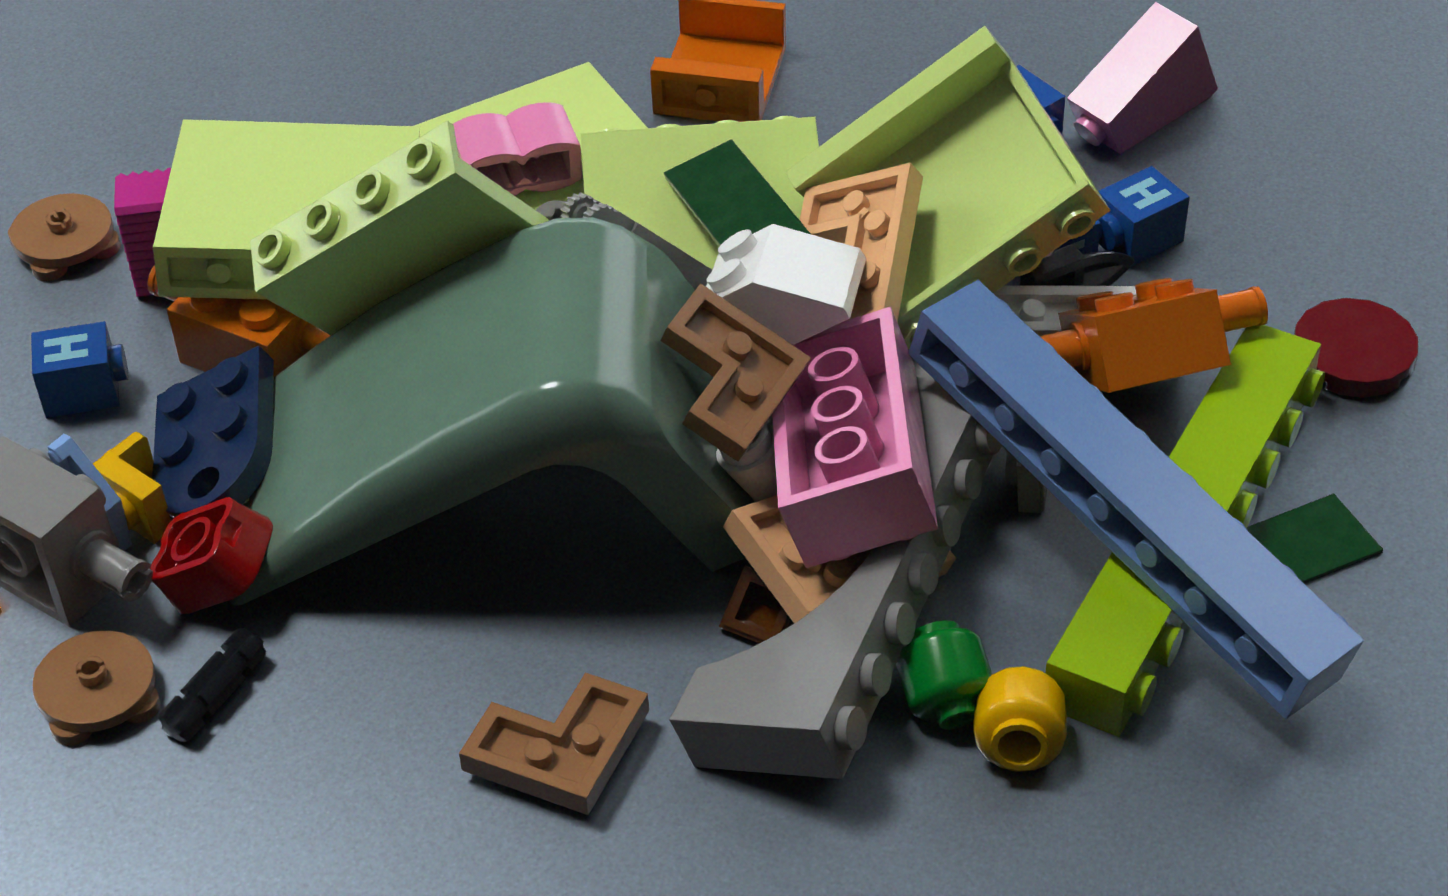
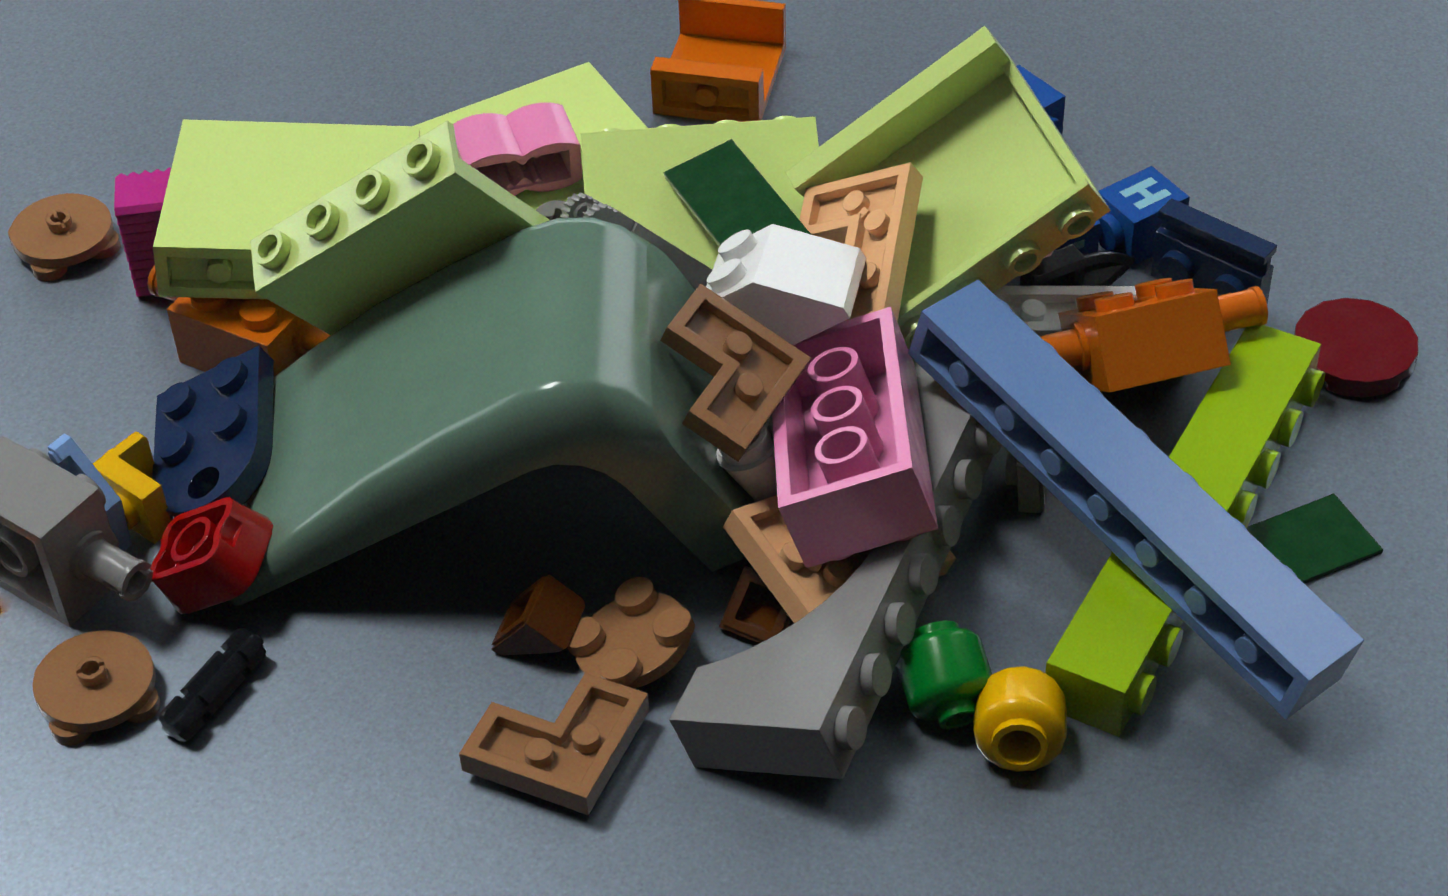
(77, 369): blue brick -> none
(539, 619): none -> reddish brown slope
(633, 636): none -> medium nougat piece
(1143, 82): bright pink slope -> none
(1210, 252): none -> dark blue plate

